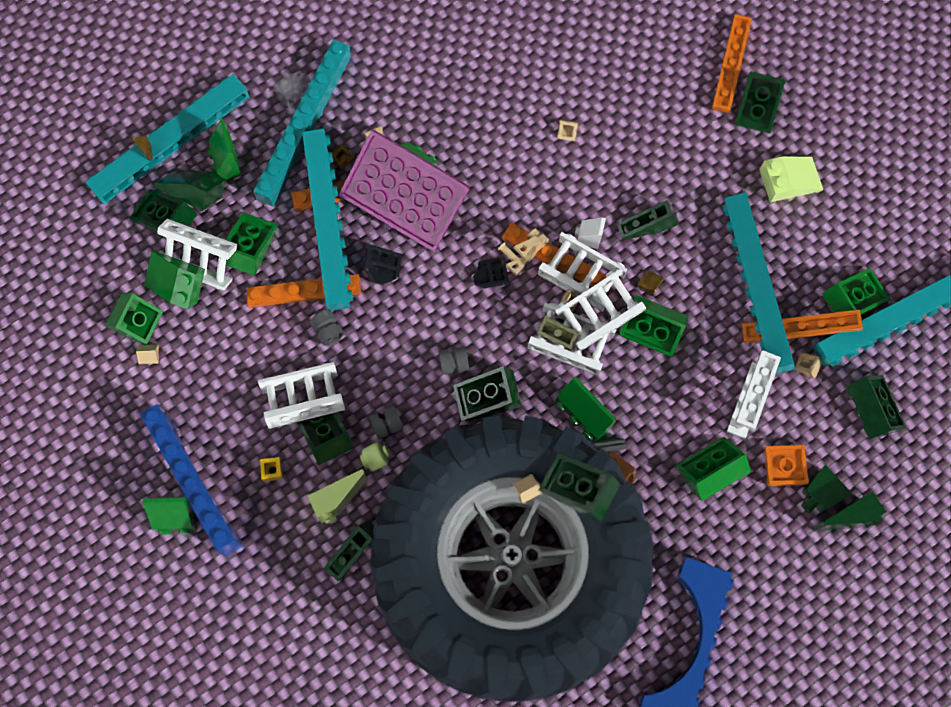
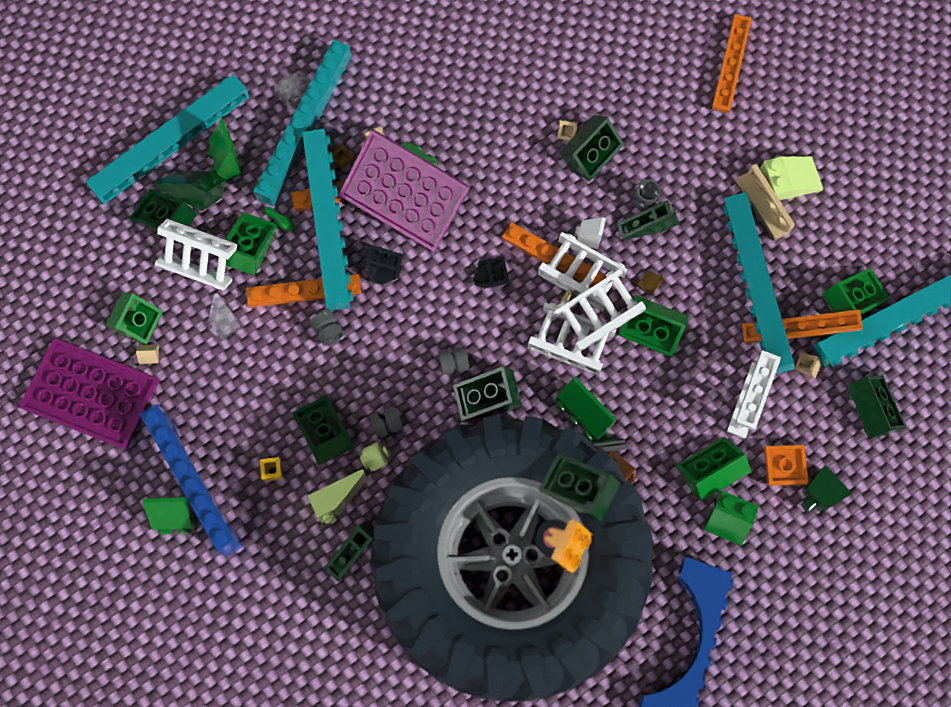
(89, 393): none -> magenta plate
(144, 146): pearl gold slope -> none
(174, 279): green slope -> none
(222, 319): none -> clear slope
(283, 221): none -> green piece
(305, 410): white fence -> none
(527, 488): tan slope -> none
(532, 245): tan piece -> none
(558, 332): olive slope -> none
(563, 542): none -> light orange plate
(592, 147): none -> dark green slope
(646, 194): none -> dark grey wheel
(731, 518): none -> green slope
(760, 102): dark green slope -> none
(765, 203): none -> tan fence
(862, 512): dark green slope -> none

